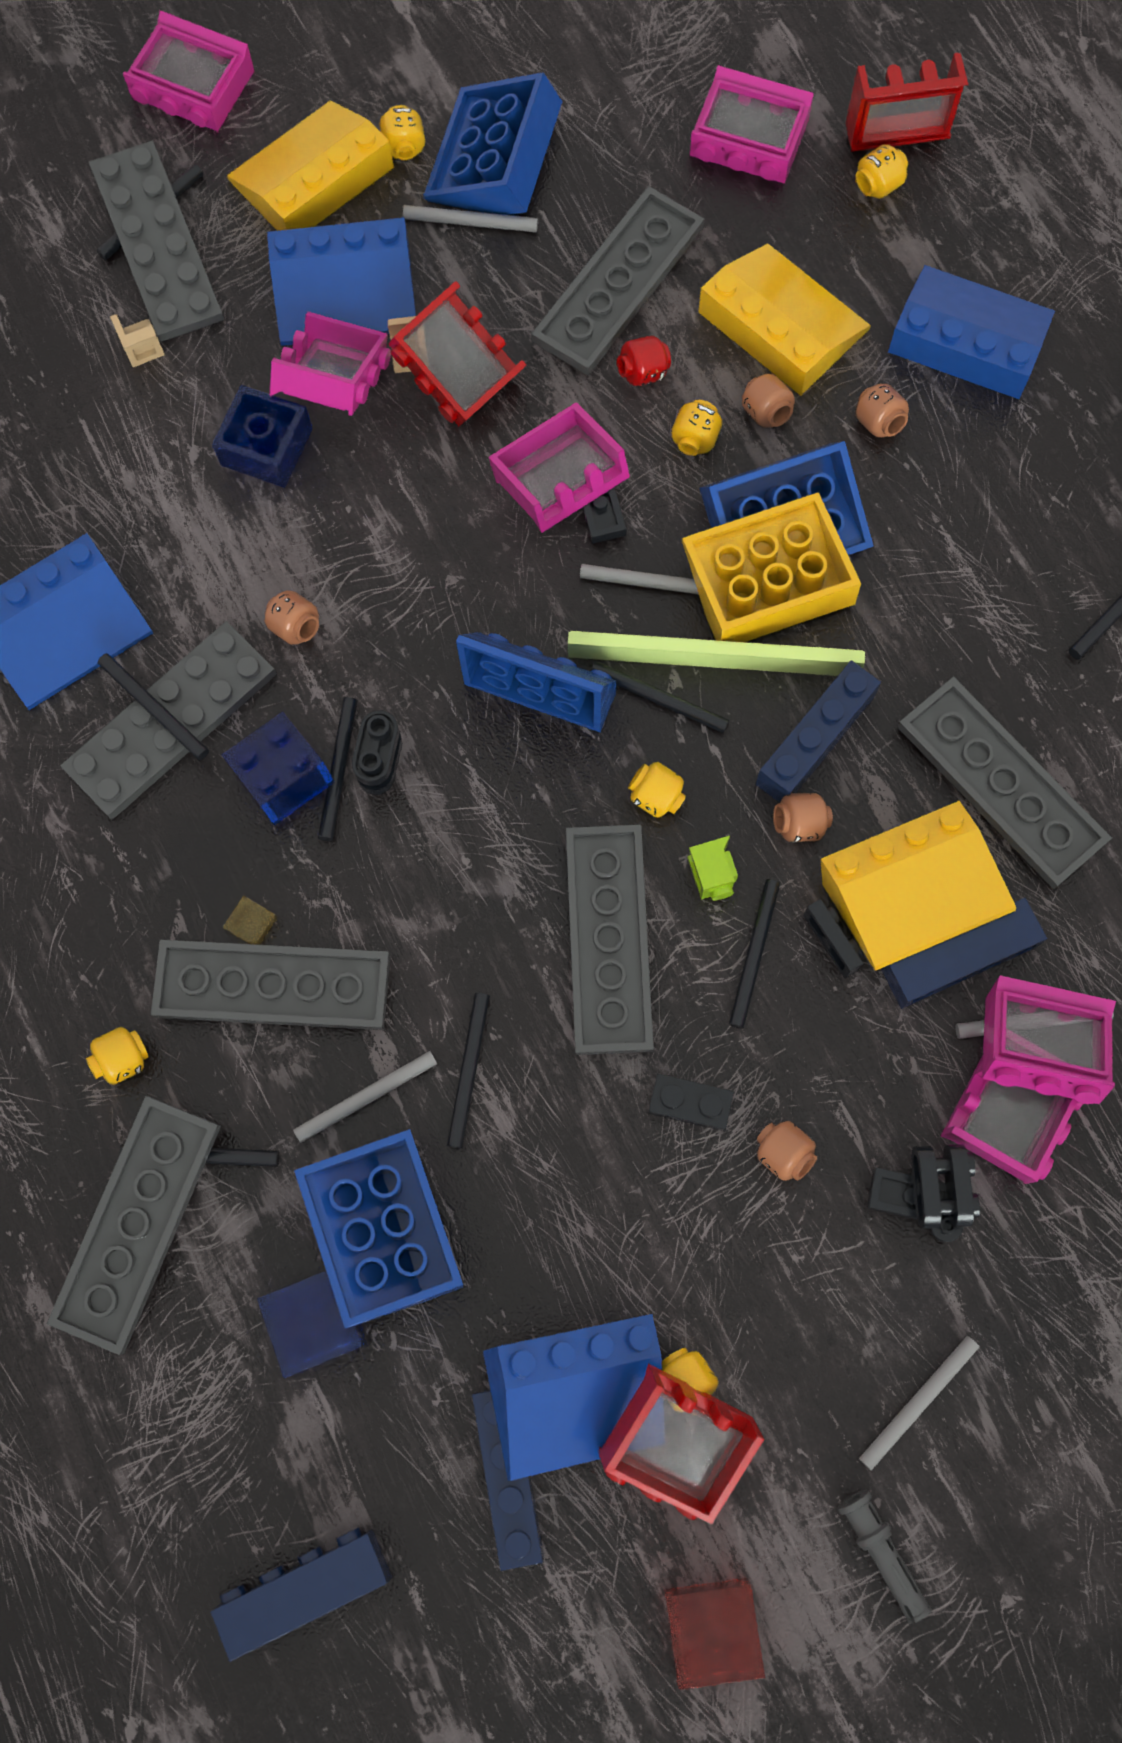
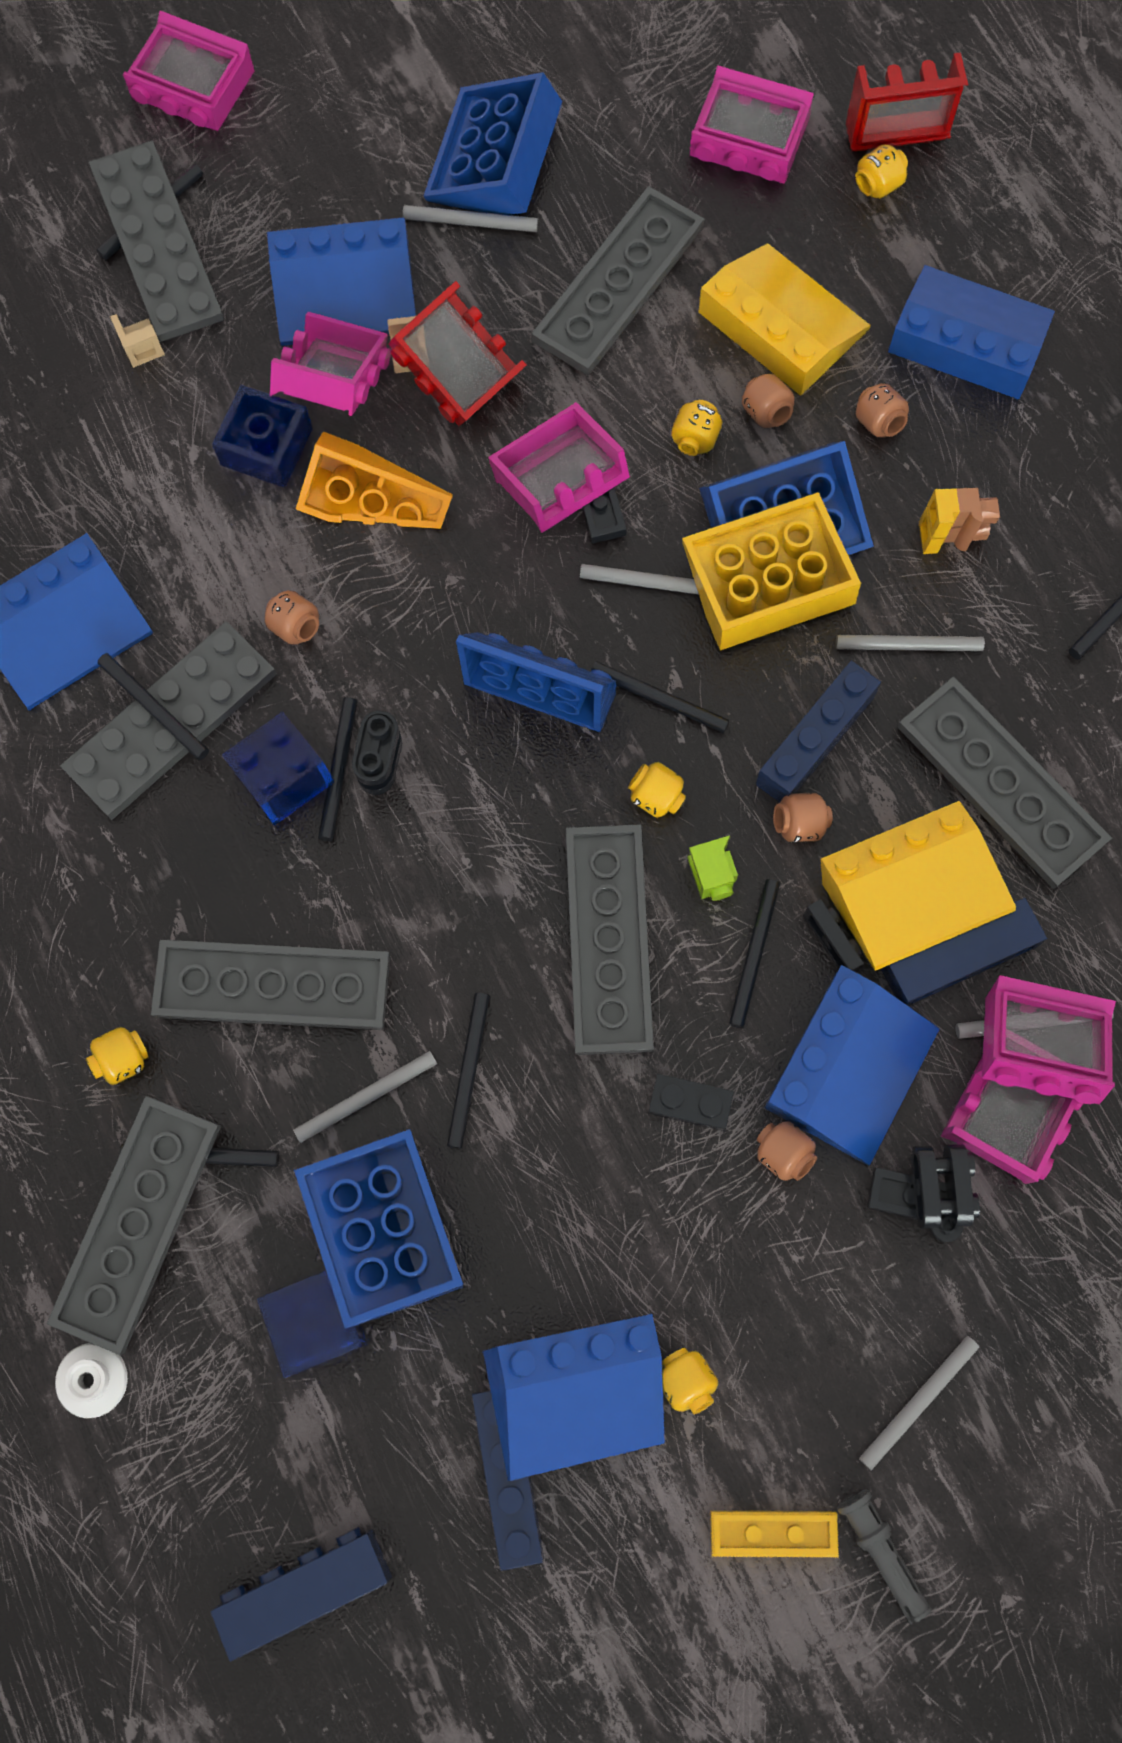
(108, 1386): none -> white piece
(250, 921): clear yellow tile -> none
(314, 168): yellow slope -> none
(363, 487): none -> light orange wedge
(404, 131): yellow head -> none
(644, 360): red head -> none
(680, 1446): window -> none
(711, 653): yellowish green tile -> none
(714, 1633): clear red brick -> none
(773, 1533): none -> yellow tile
(853, 1066): none -> blue slope
(920, 643): none -> light grey bar
(956, 518): none -> hips

